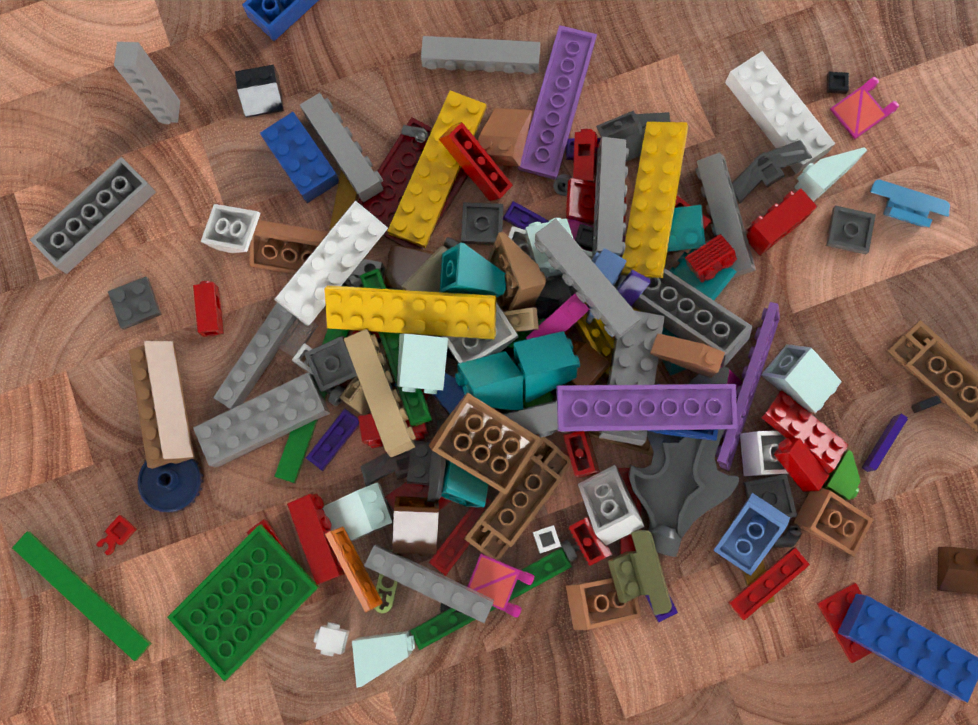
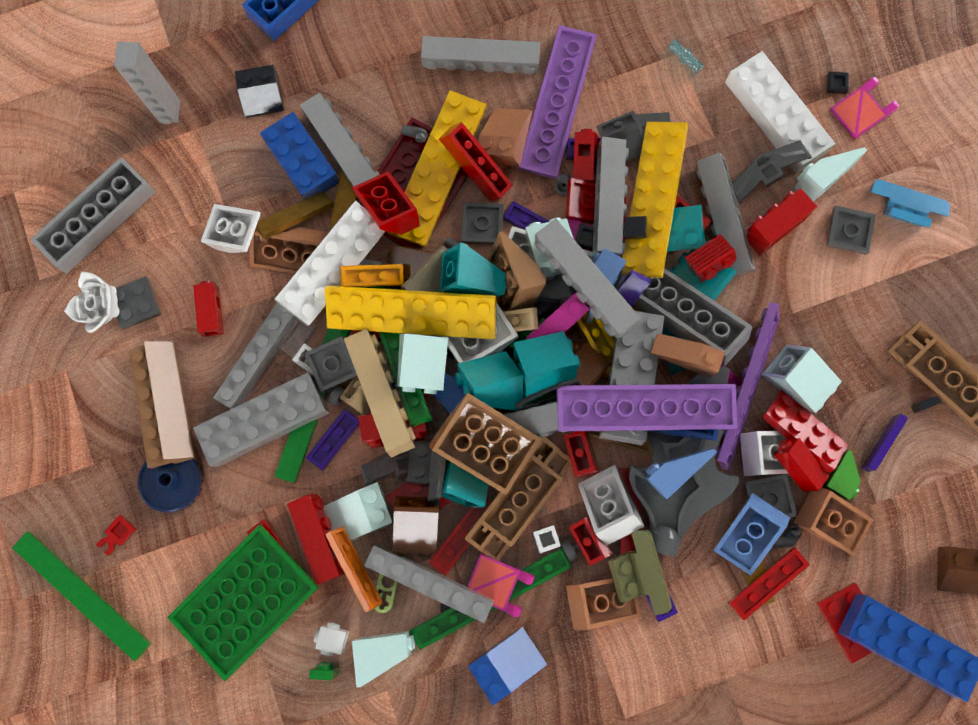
(95, 304): none -> white brick
(294, 215): none -> pearl gold tile
(324, 671): none -> green plate
(371, 275): none -> light orange tile
(387, 204): none -> red slope
(507, 665): none -> slope
(520, 404): none -> black piece
(636, 227): none -> black tile
(673, 473): none -> medium blue slope
(685, 56): none -> clear light blue pin

